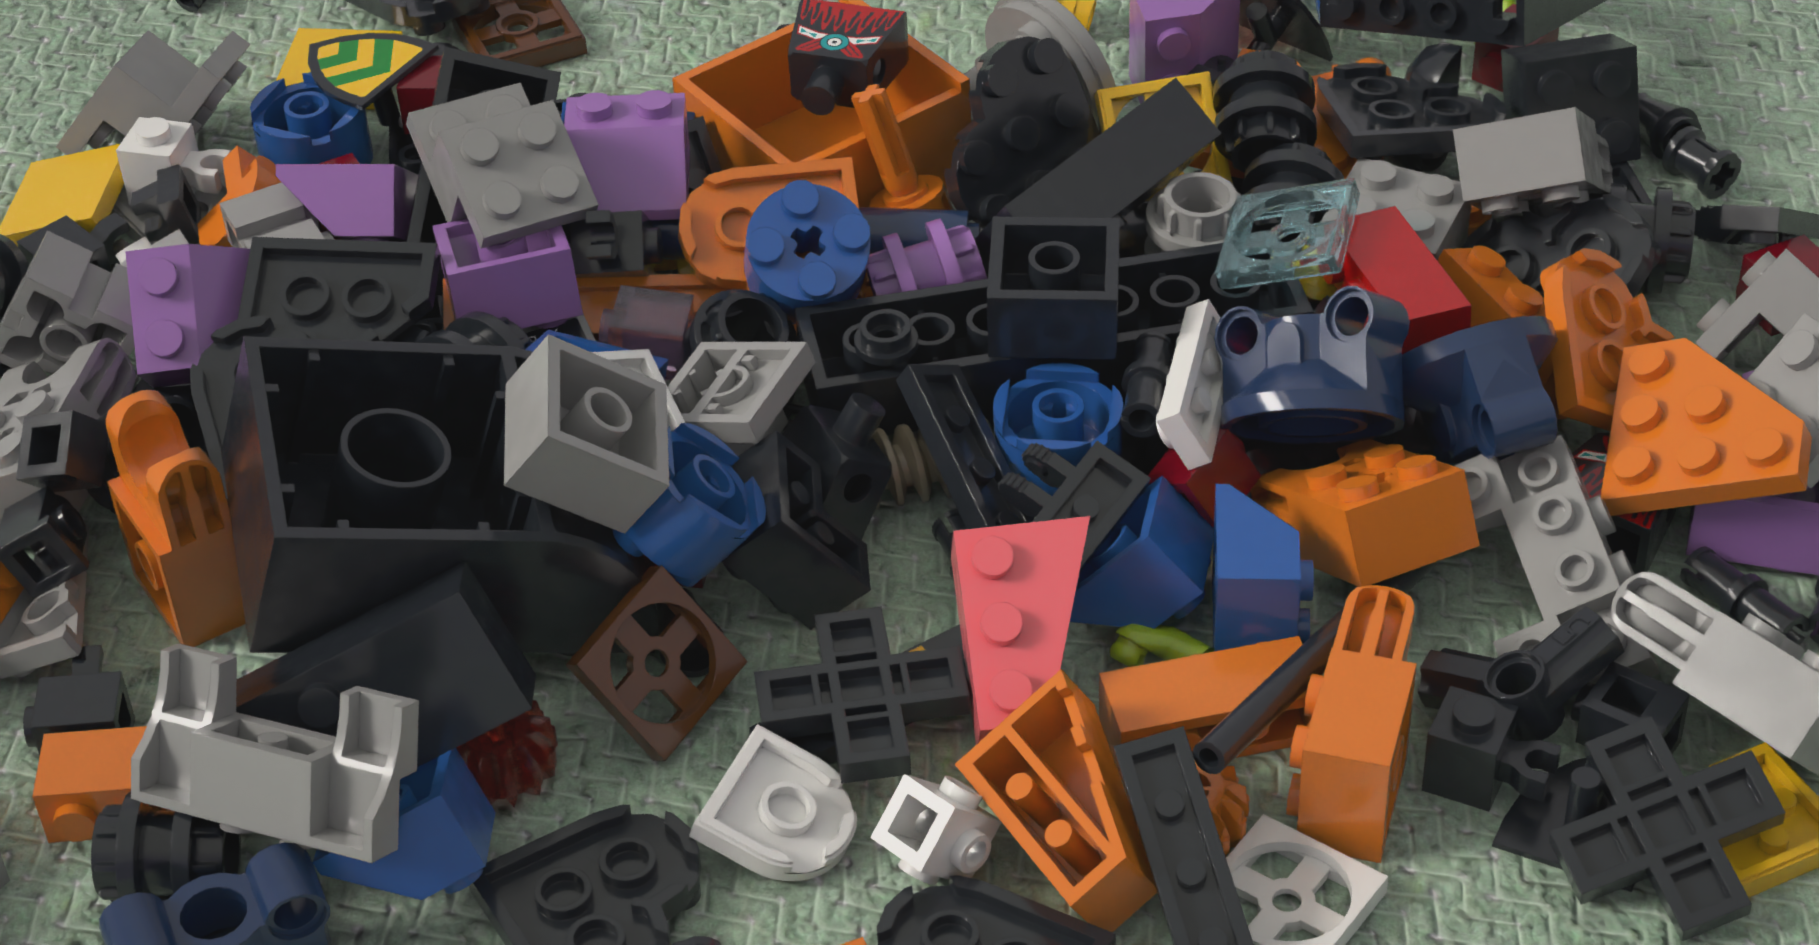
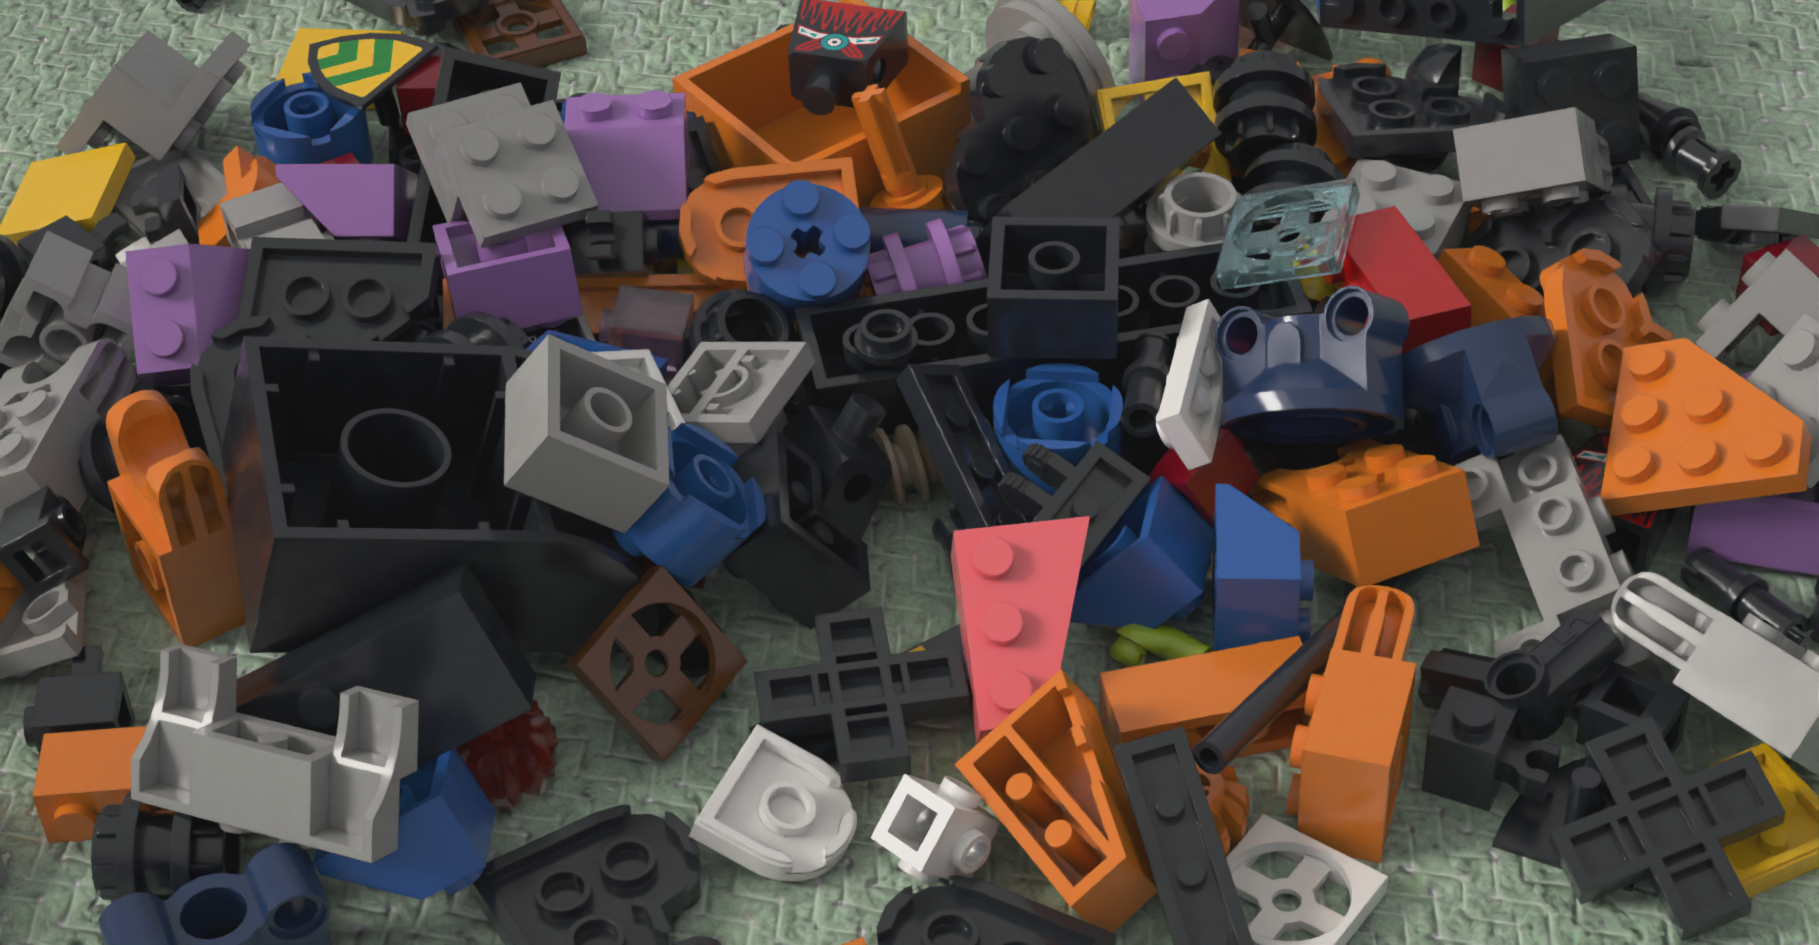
(62, 451): black plate -> none
(162, 144): white brick -> none

